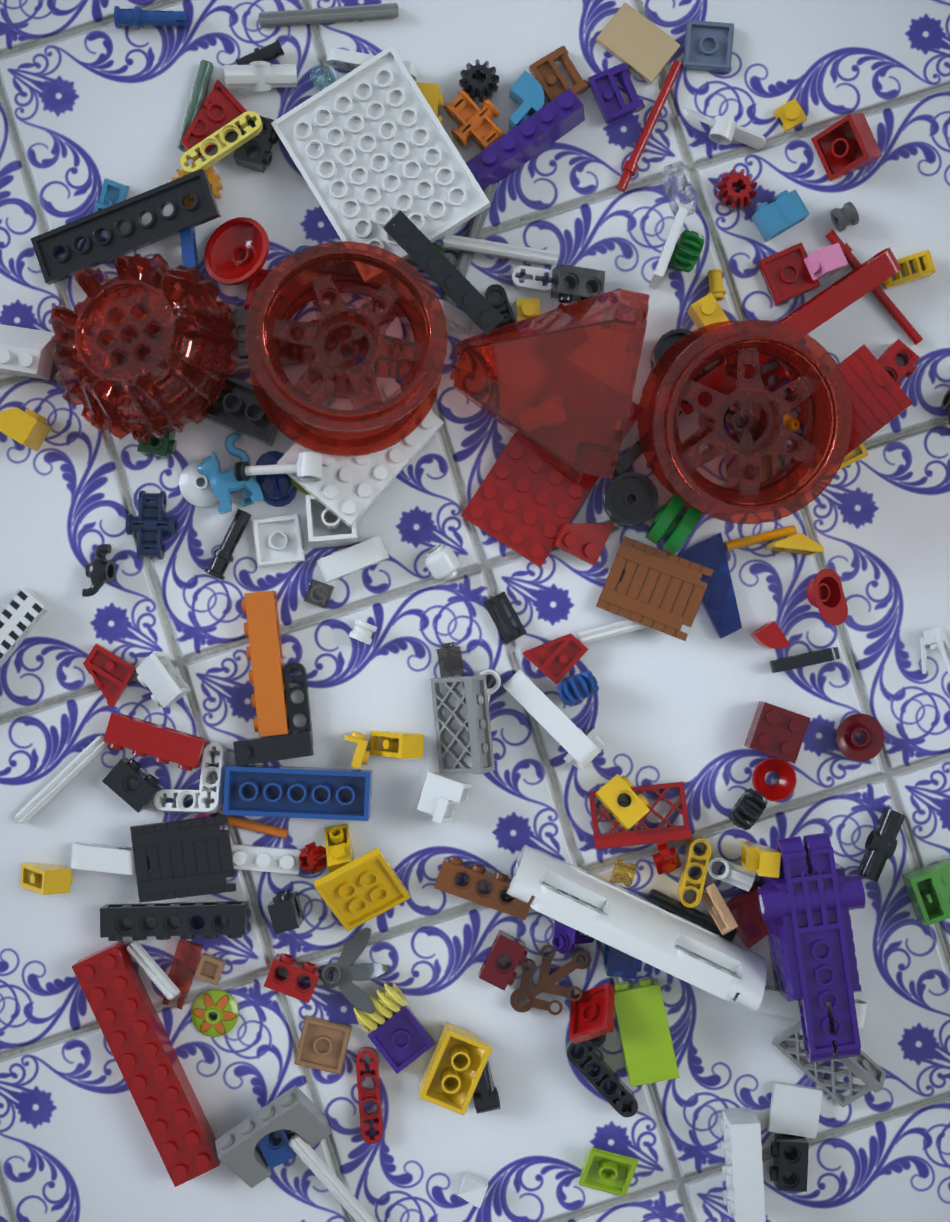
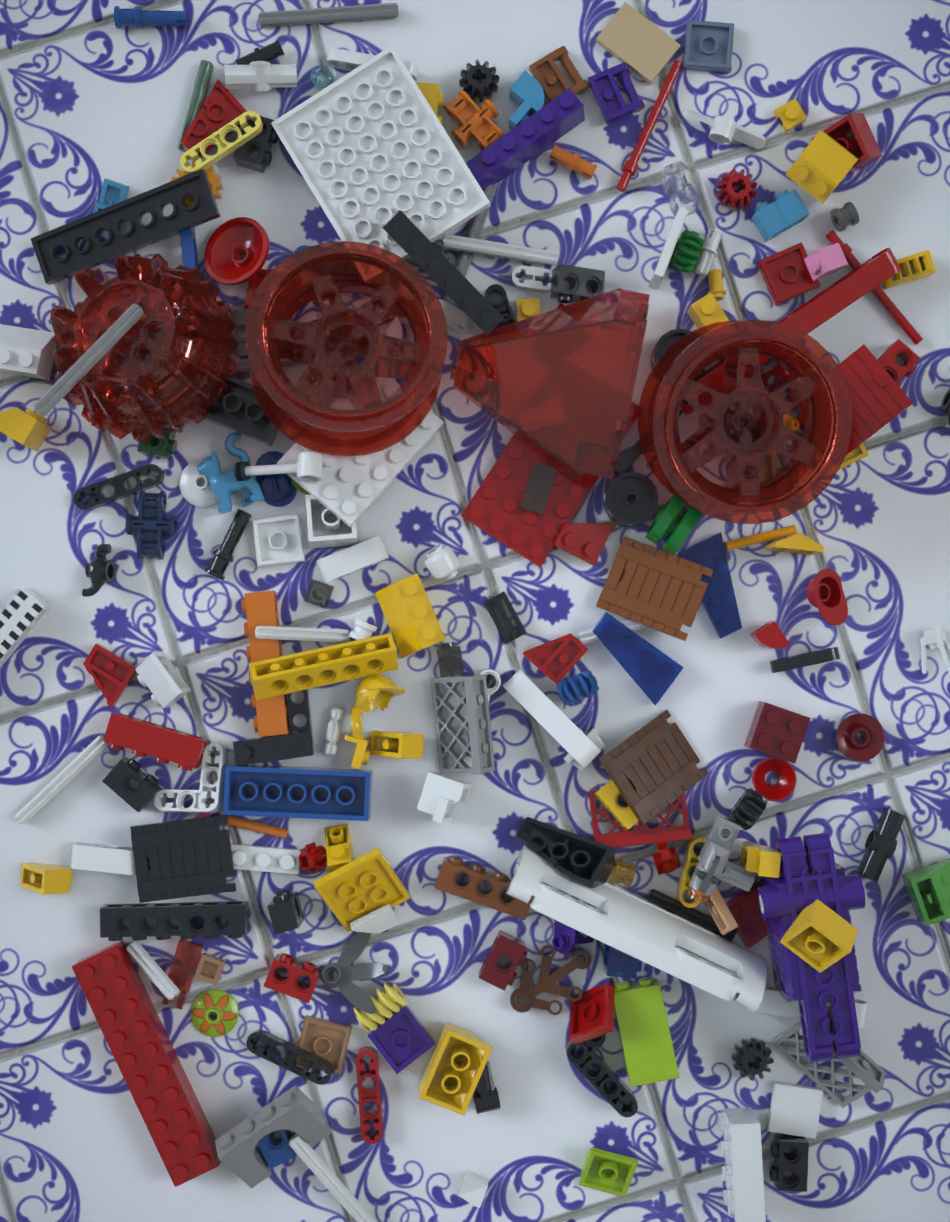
(88, 360): none -> light grey axle
(119, 488): none -> black beam
(291, 1053): none -> black beam
(302, 634): none -> white axle
(323, 666): none -> yellow brick
(333, 731): none -> white axle
(369, 695): none -> yellow piece
(376, 921): none -> white tile
(410, 615): none -> yellow slope
(538, 488): none -> clear smoke tile
(571, 854): none -> black wedge
(572, 162): none -> orange pin
(641, 660): none -> clear blue wing
(653, 767): none -> reddish brown door
(708, 251): none -> white axle
(713, 859): none -> light grey plate
(743, 1055): none -> black gear
(820, 936): none -> yellow slope
(821, 166): none -> yellow slope

